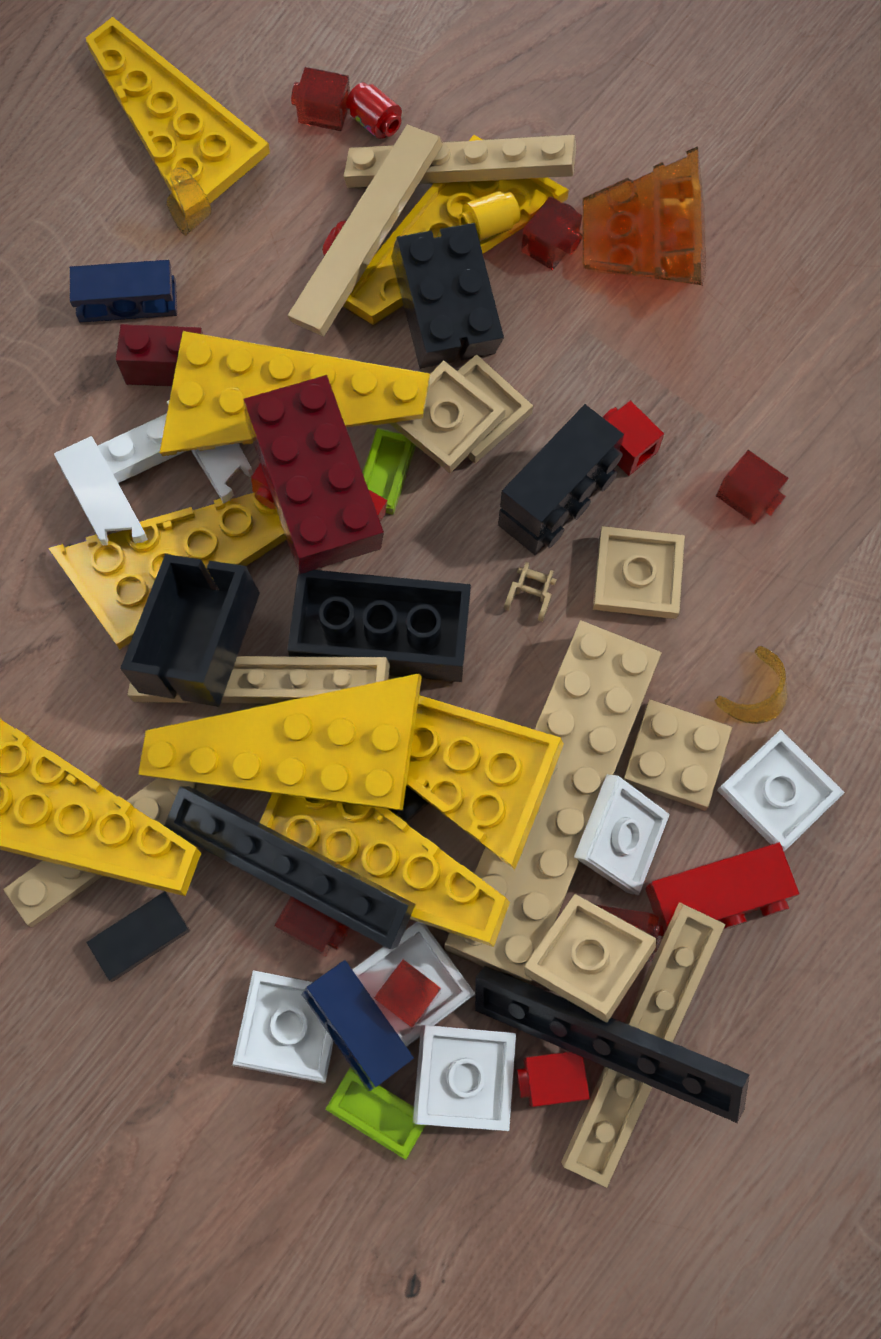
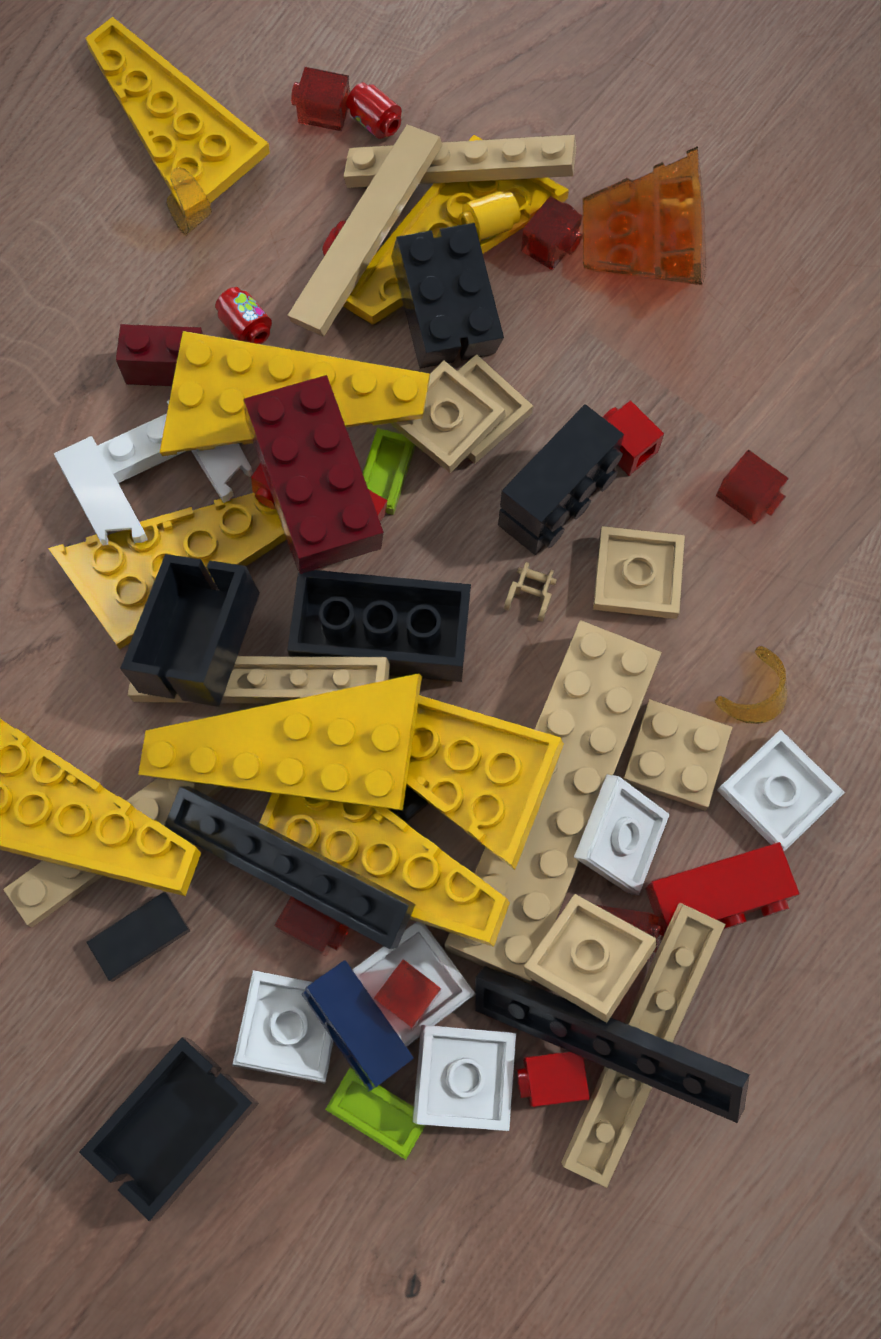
(123, 291): dark blue piece -> none
(169, 1128): none -> black piece
(243, 316): none -> red brick

